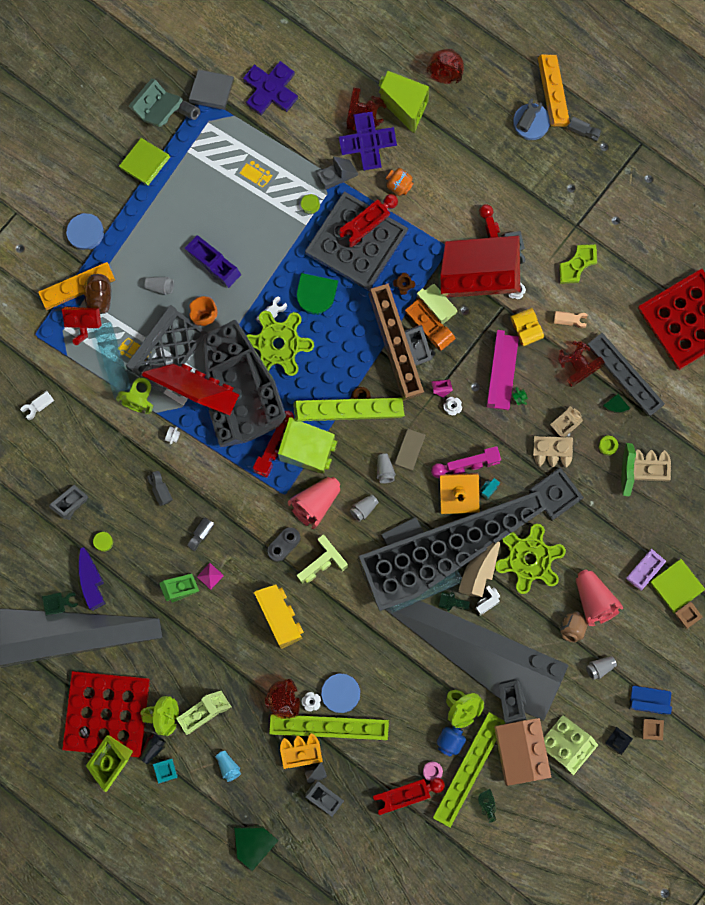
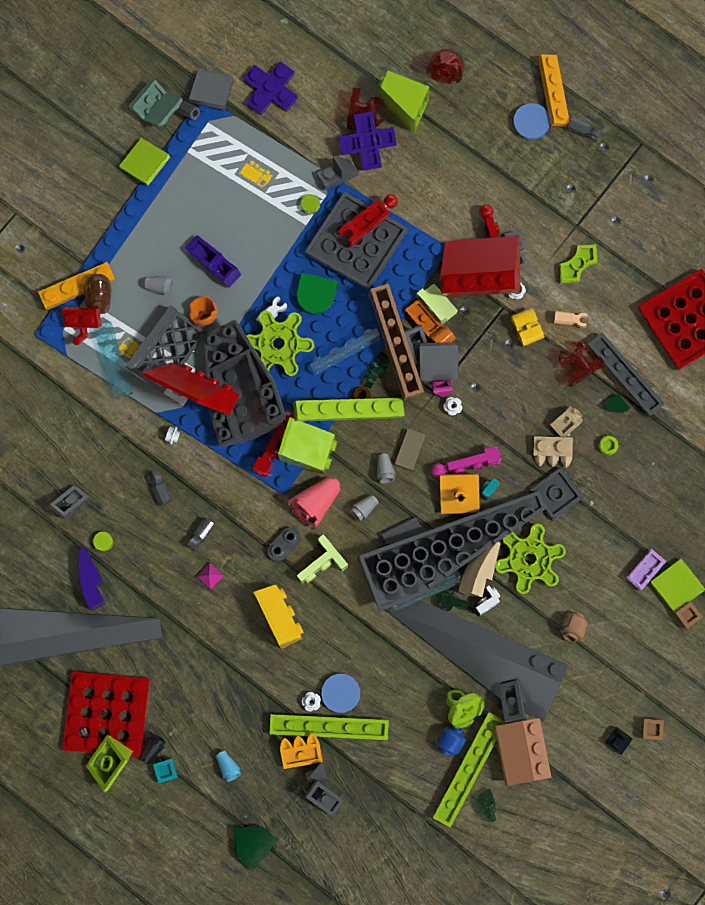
(38, 404): white bar -> none
(55, 603): clear green plate -> none
(85, 231): medium blue tile -> none
(136, 400): lime tile -> none
(162, 715): lime tile -> none
(179, 587): bright green slope -> none
(203, 711): yellowish green bracket -> none
(282, 699): clear red cylinder -> none
(338, 354): none -> clear light blue plate
(377, 370): none -> clear green piece
(399, 181): orange head -> none
(404, 288): reddish brown plate -> none
(409, 794): red plate -> none
(432, 770): bright pink tile -> none
(438, 361): none -> dark grey tile
(502, 371): dark pink panel -> none
(520, 396): green plate -> none
(528, 116): dark grey bar -> none
(569, 744): yellowish green bracket -> none
(596, 598): coral cone -> none
(599, 668): light grey cone -> none
(627, 474): bright green tile -> none
(650, 700): blue panel -> none
(651, 468): tan plate -> none

